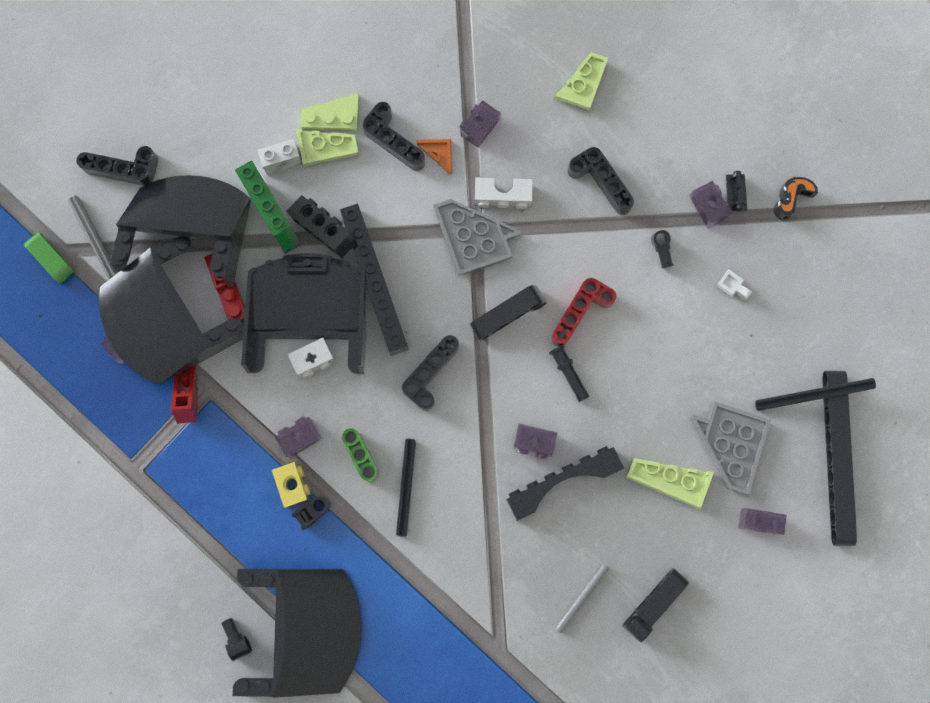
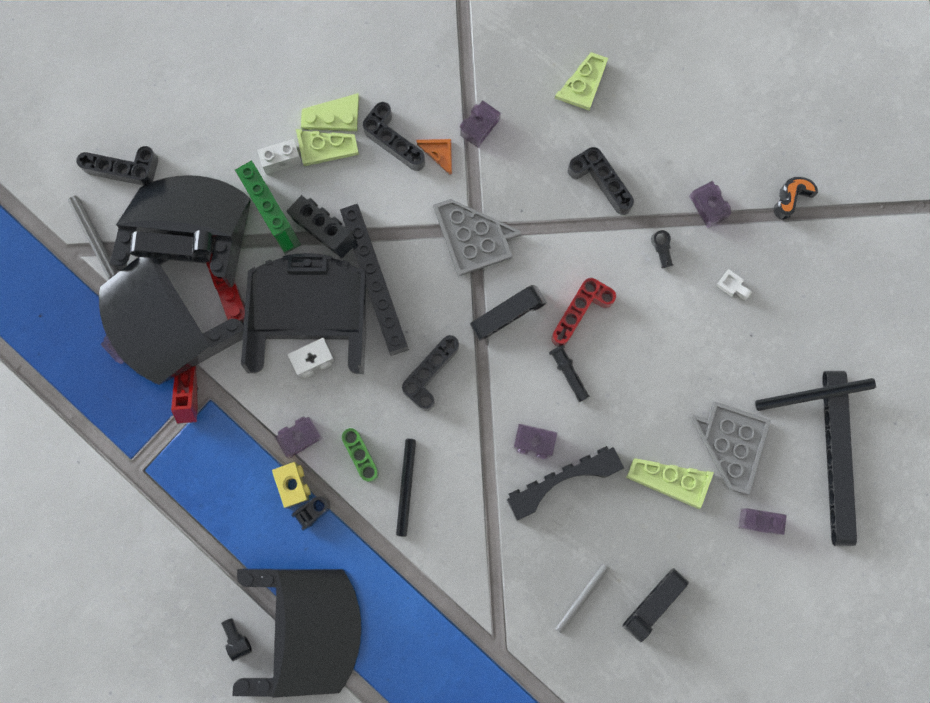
(49, 257): bright green beam -> none
(172, 247): none -> black beam
(518, 196): white arch -> none
(736, 191): black hinge -> none

